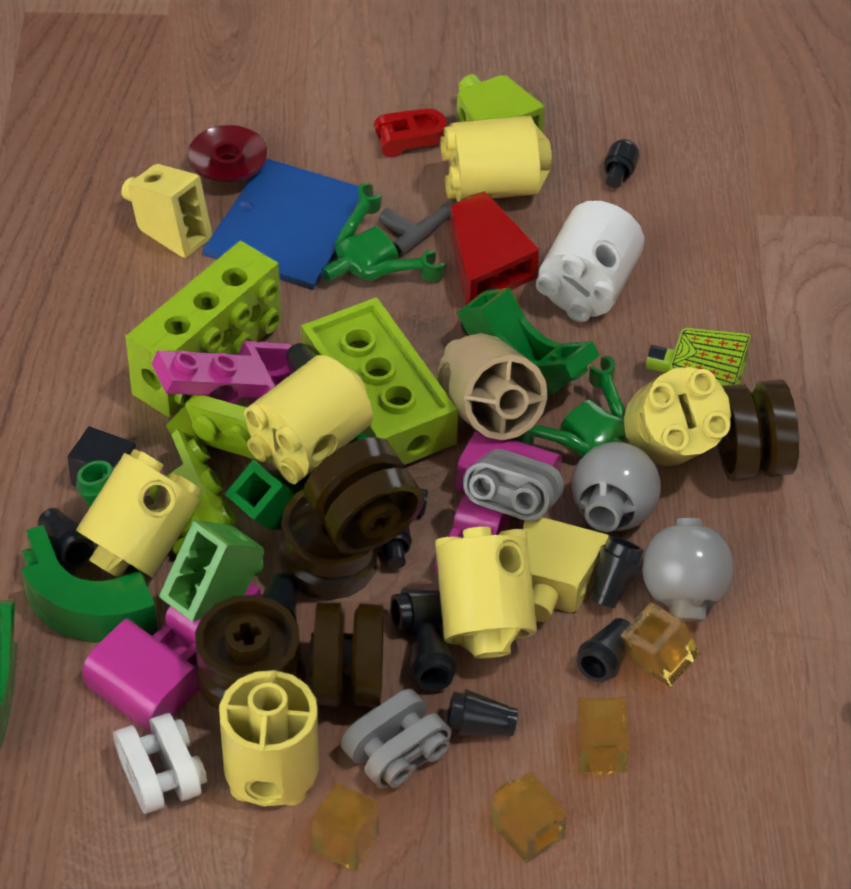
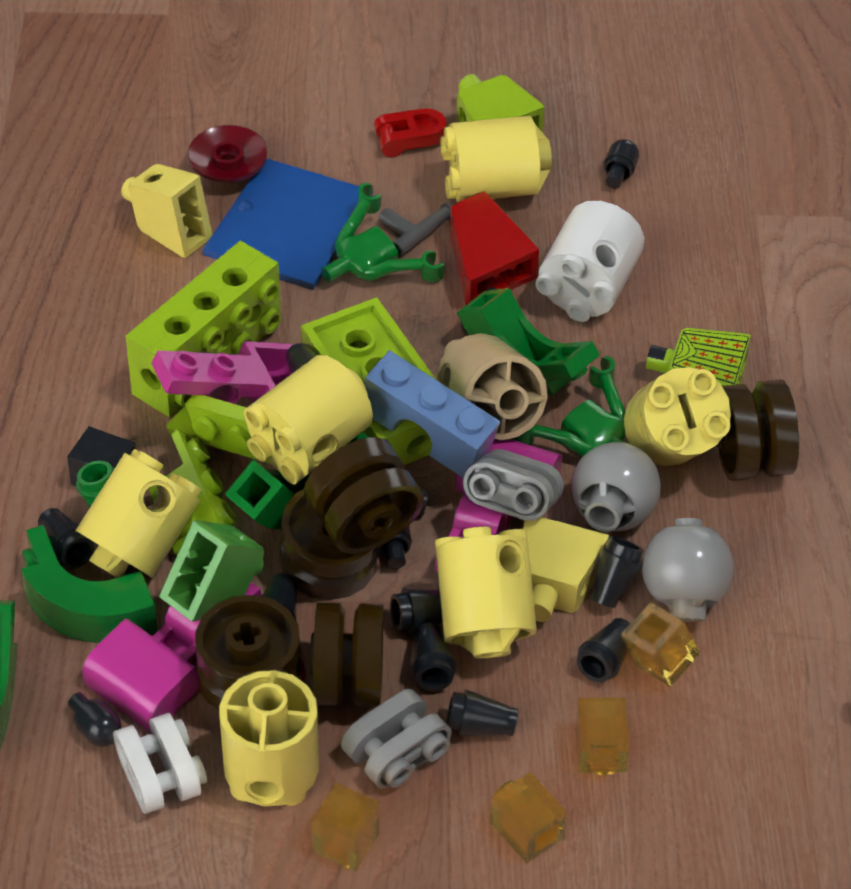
(94, 719): none -> black cylinder
(456, 426): none -> medium blue arch

